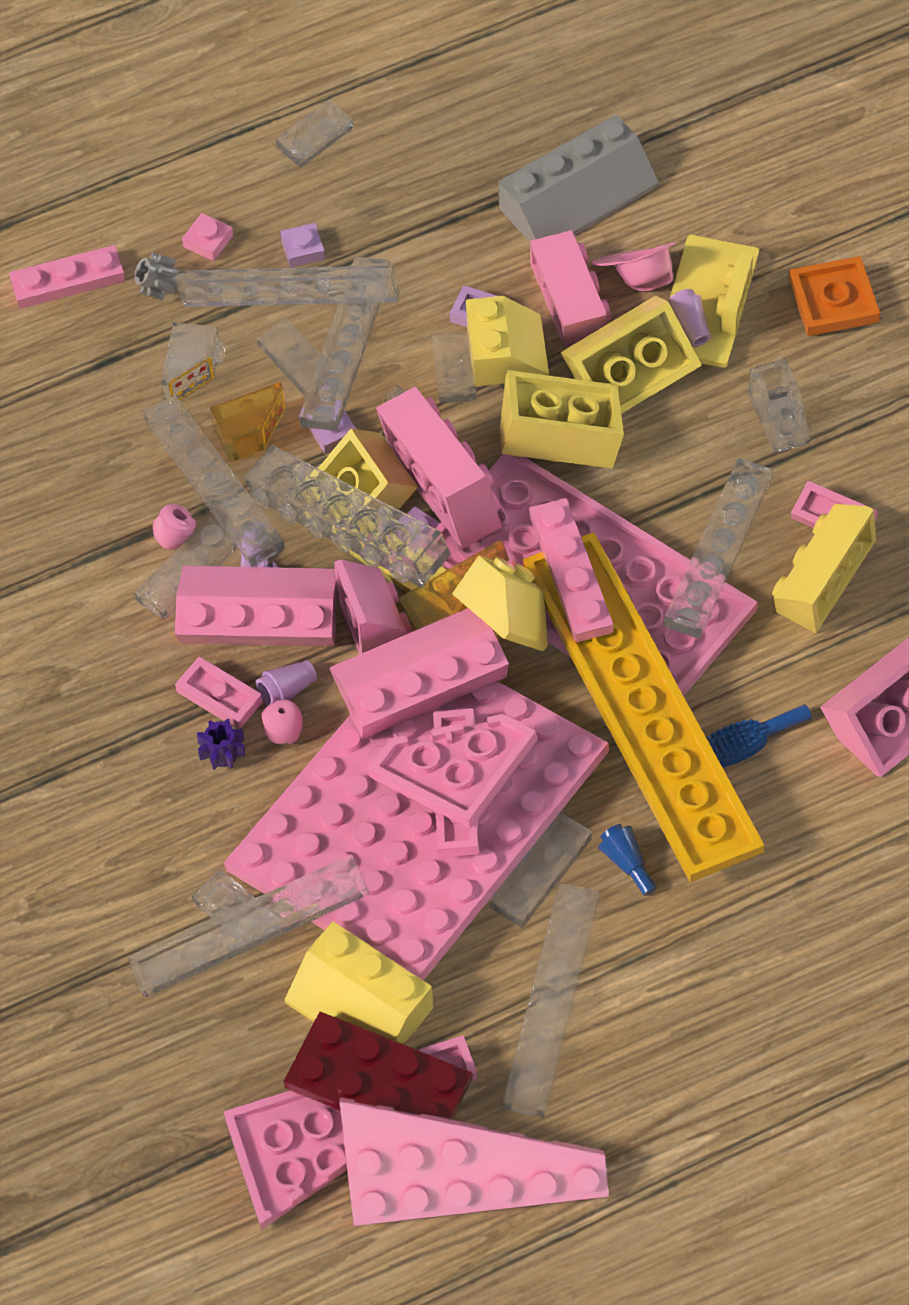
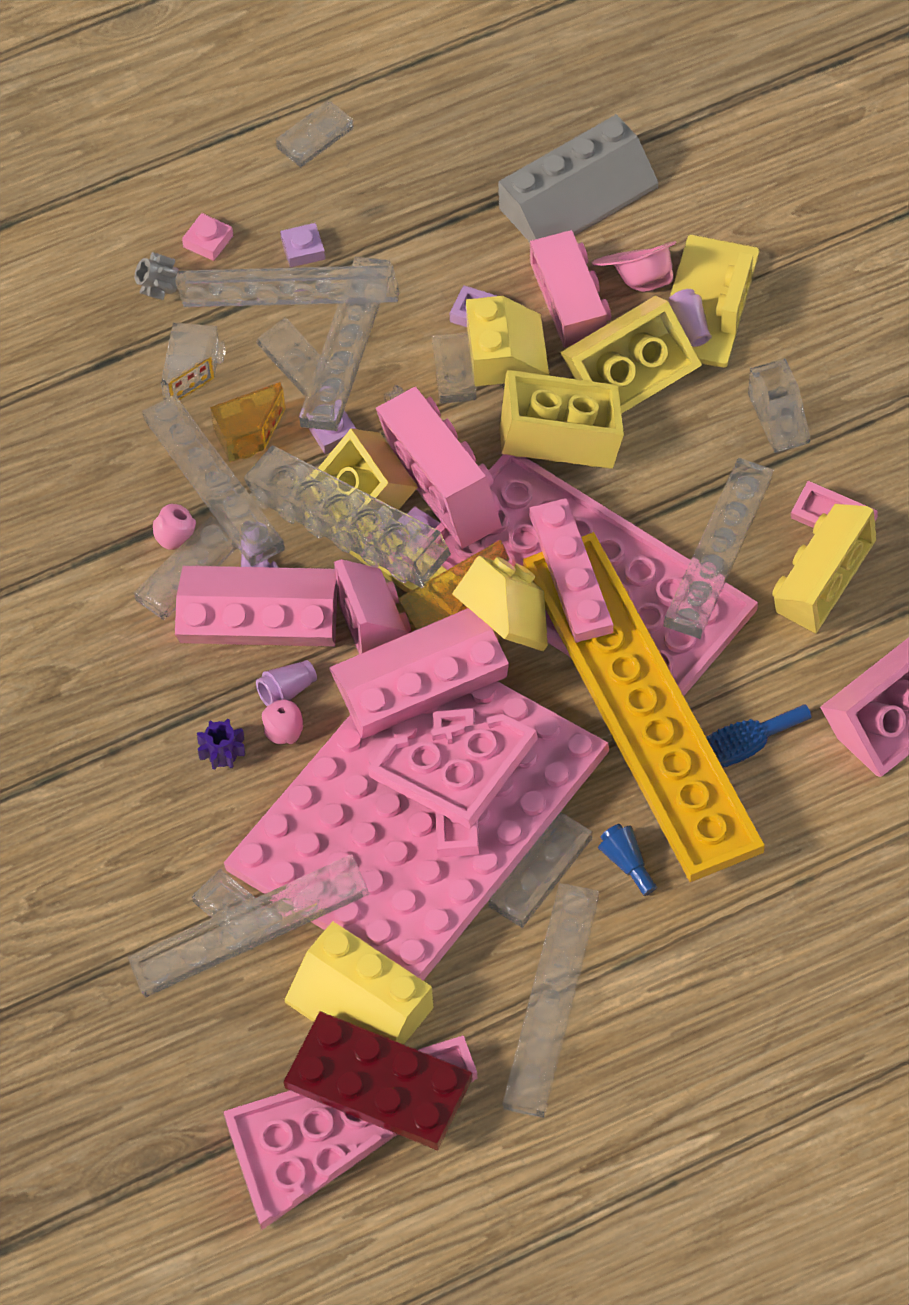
(67, 276): bright pink plate -> none
(219, 692): bright pink plate -> none
(441, 1166): bright pink wing -> none
(834, 296): orange plate -> none

